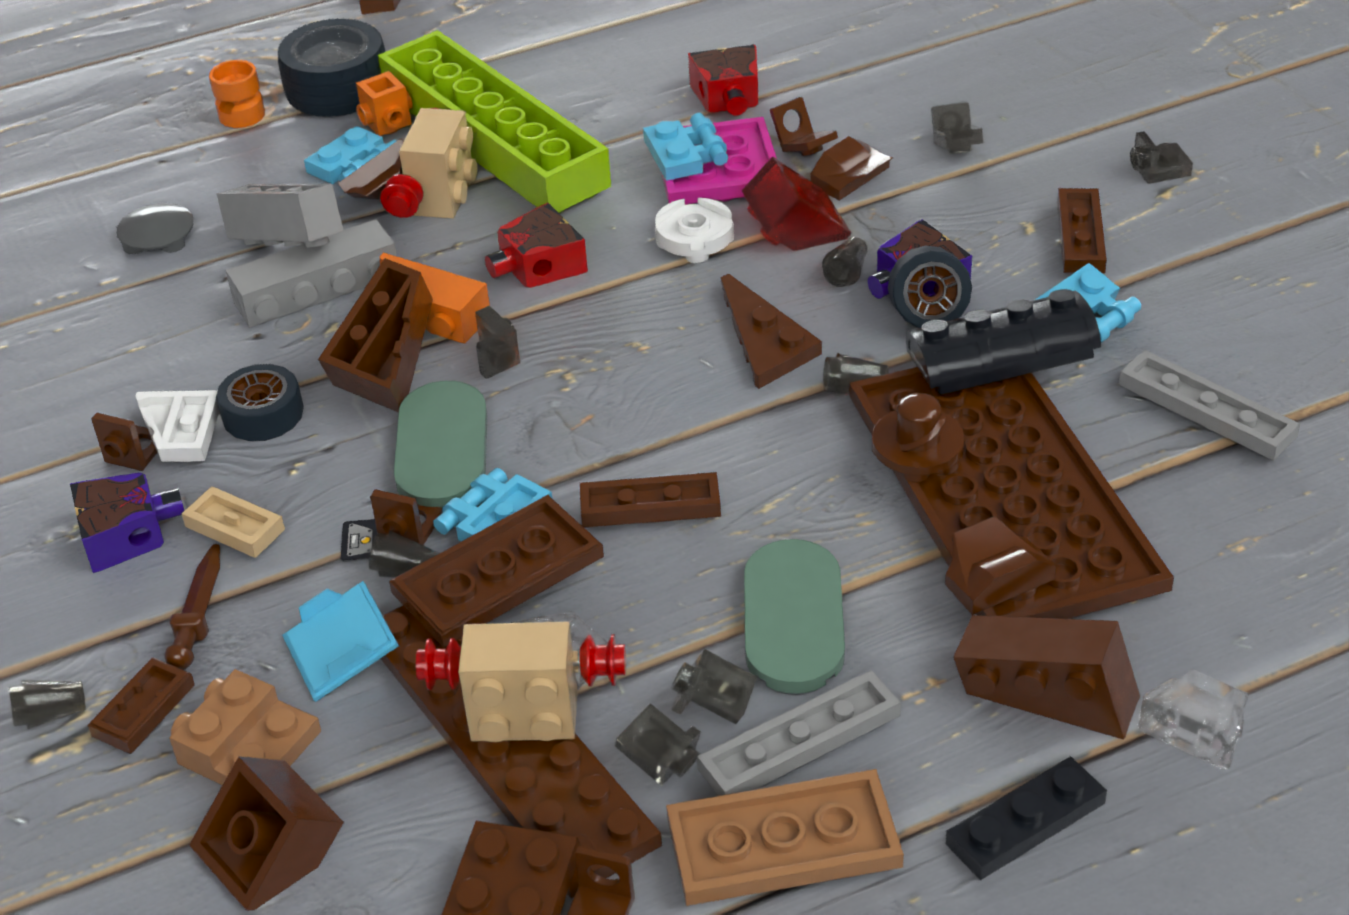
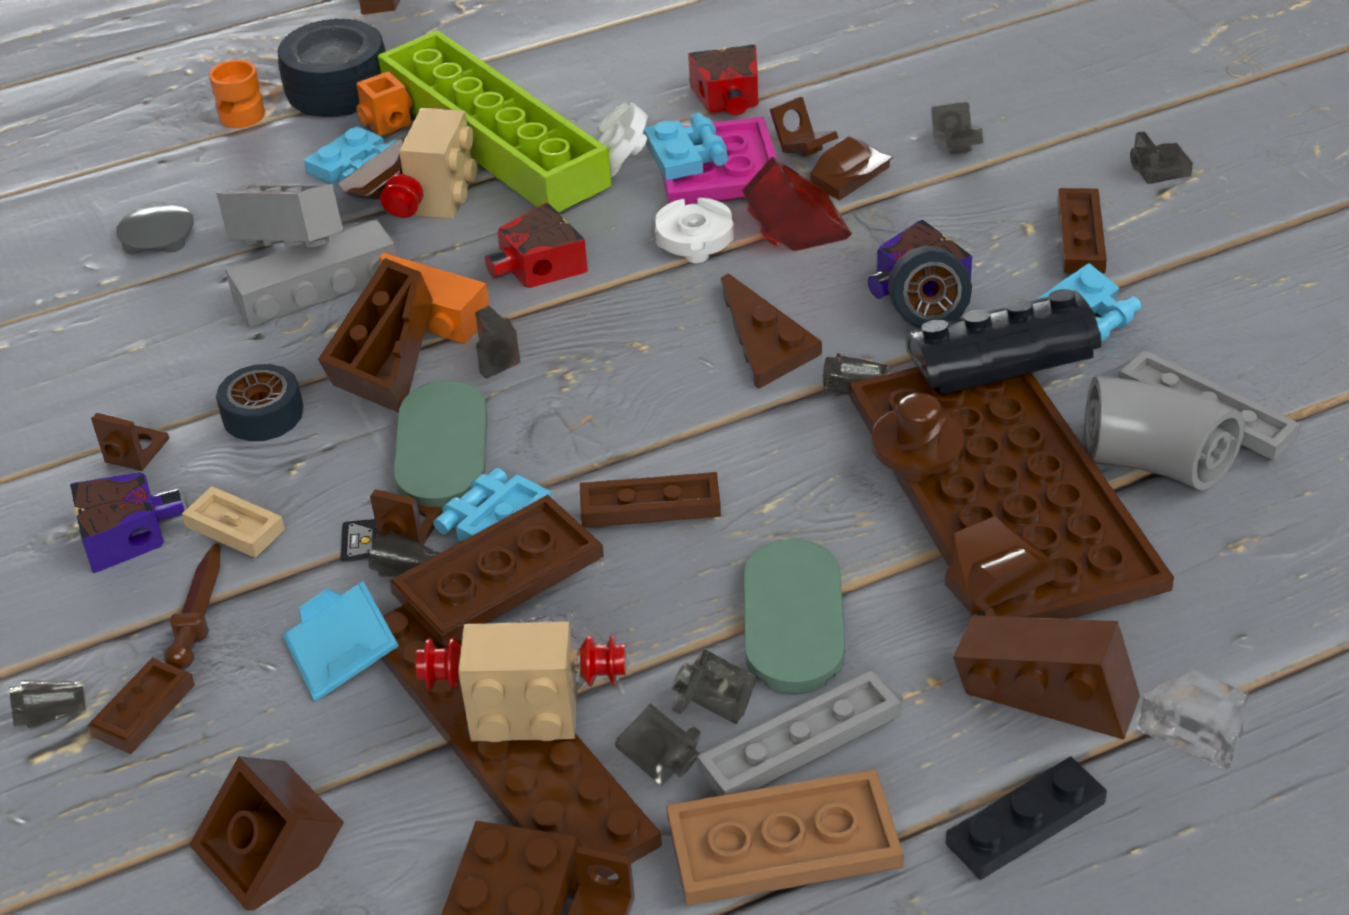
(180, 422): white wing -> none
(241, 720): medium nougat plate -> none
(623, 134): none -> white plate
(845, 262): clear smoke cone -> none
(1161, 430): none -> light grey brick

